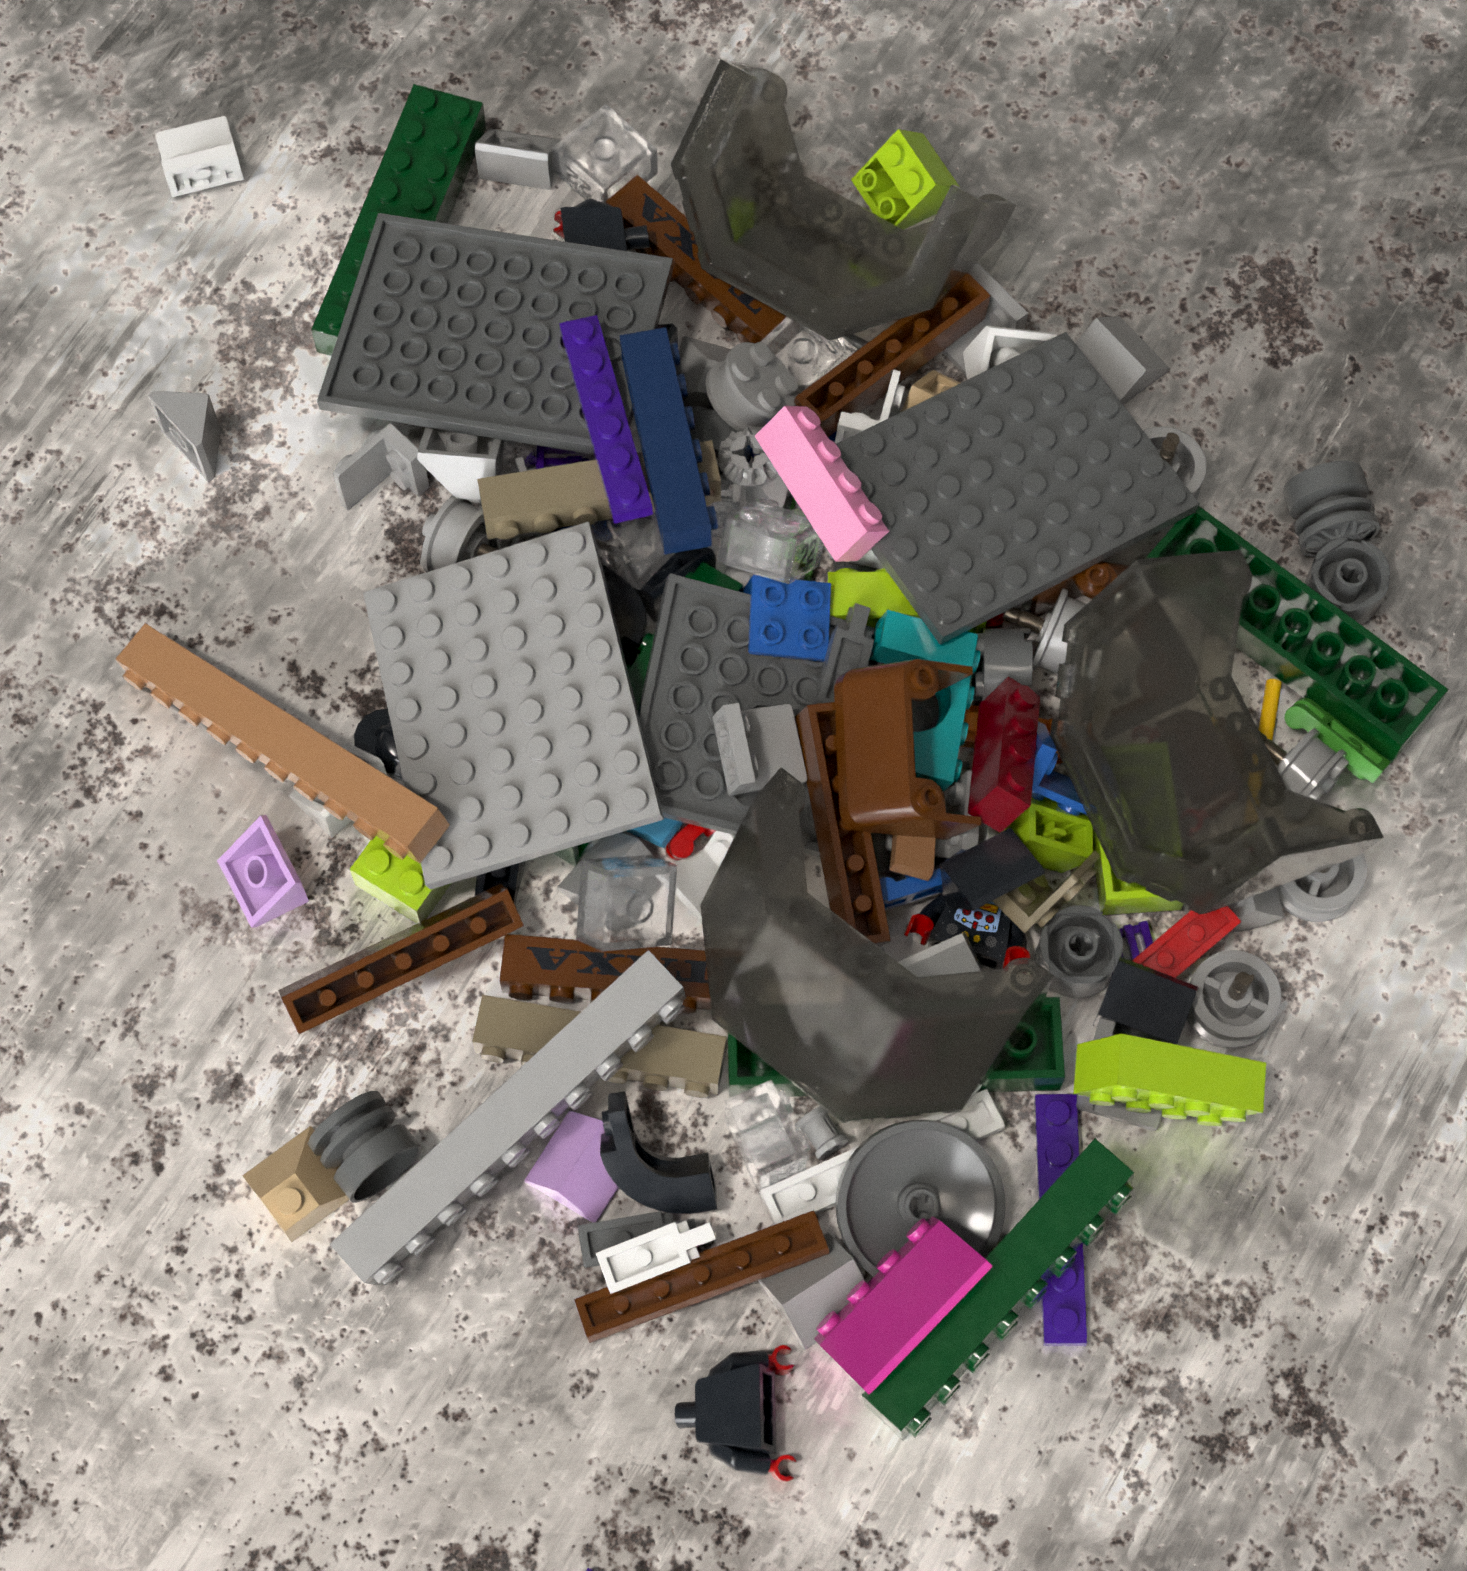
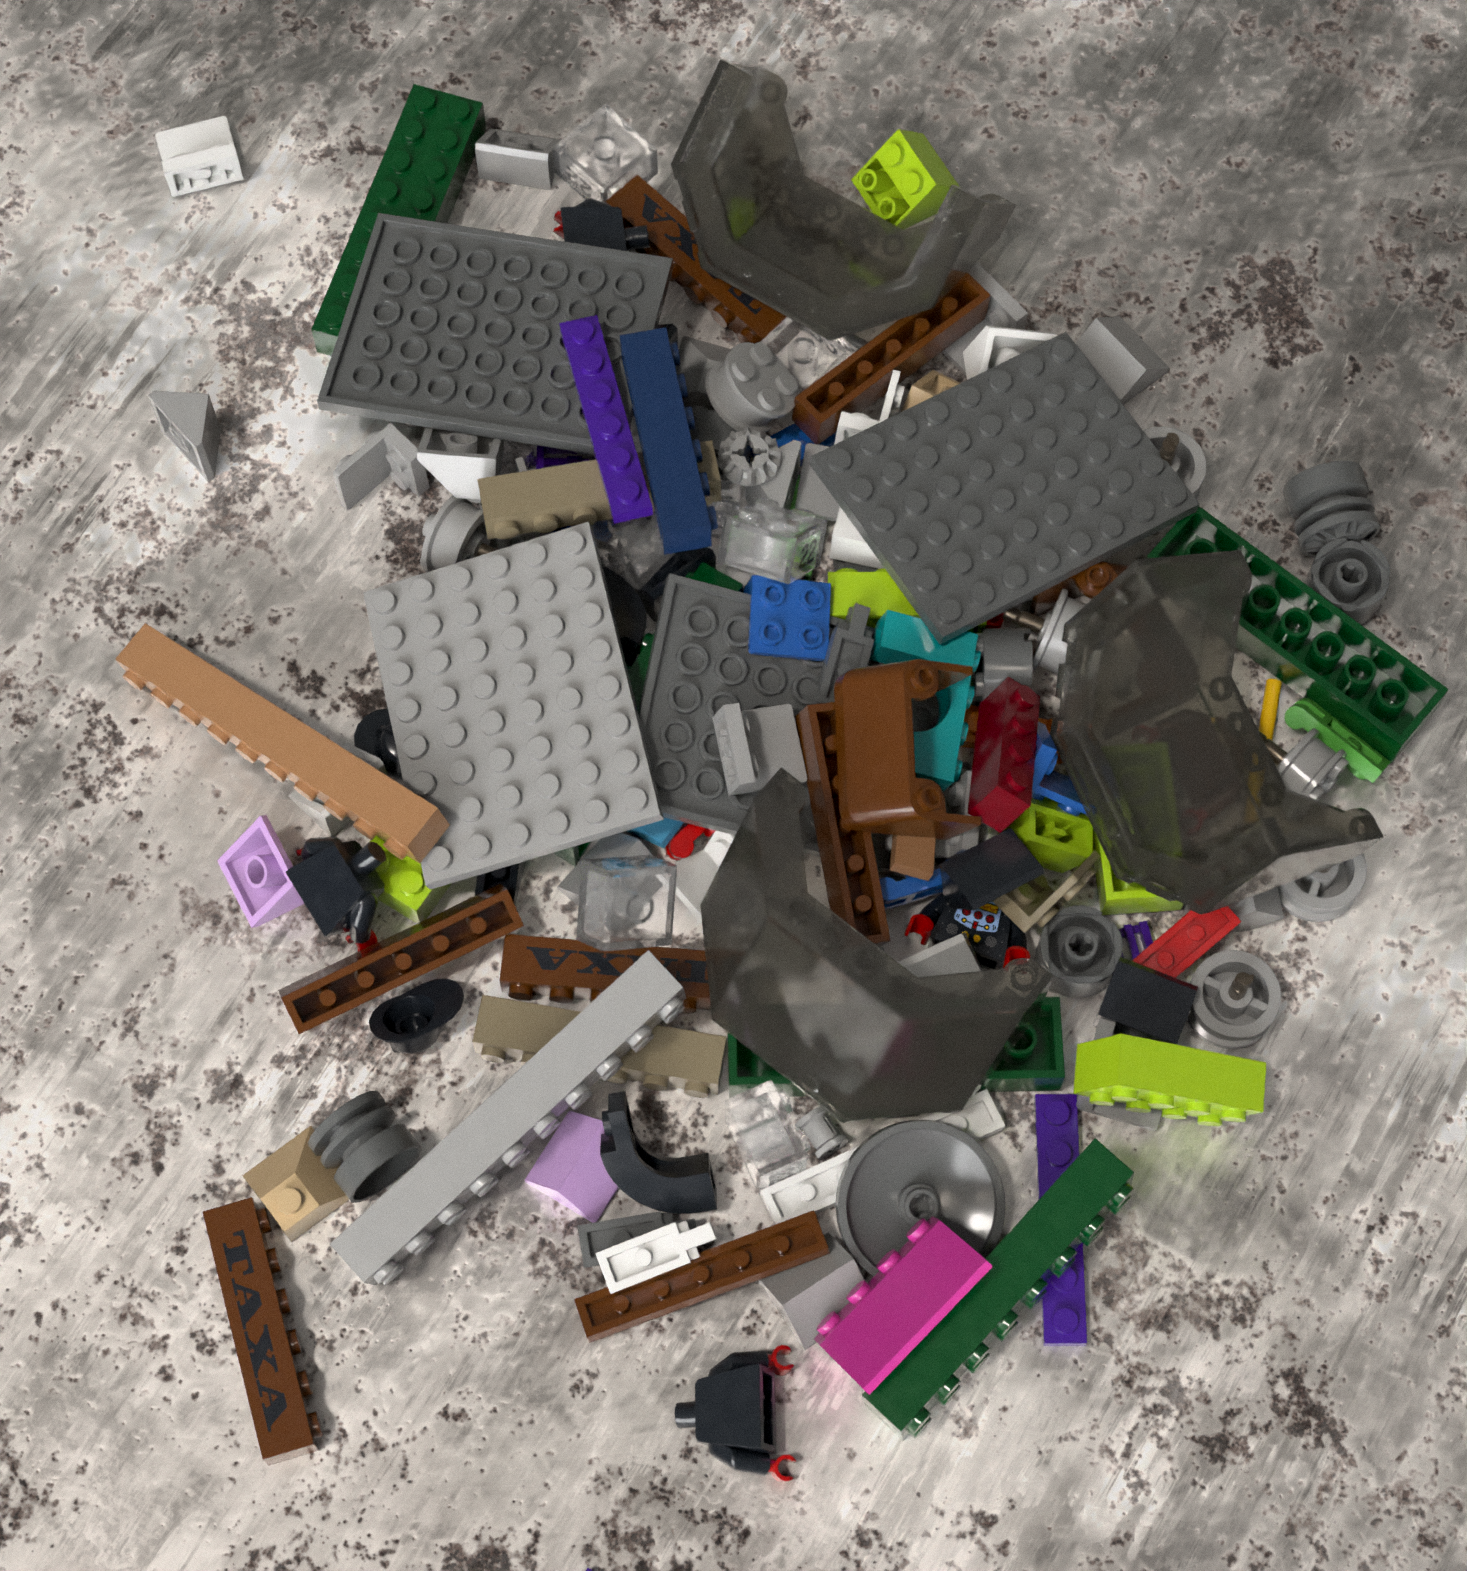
(261, 1331): none -> reddish brown brick
(340, 886): none -> black torso
(416, 1017): none -> black piece
(822, 483): bright pink brick -> none

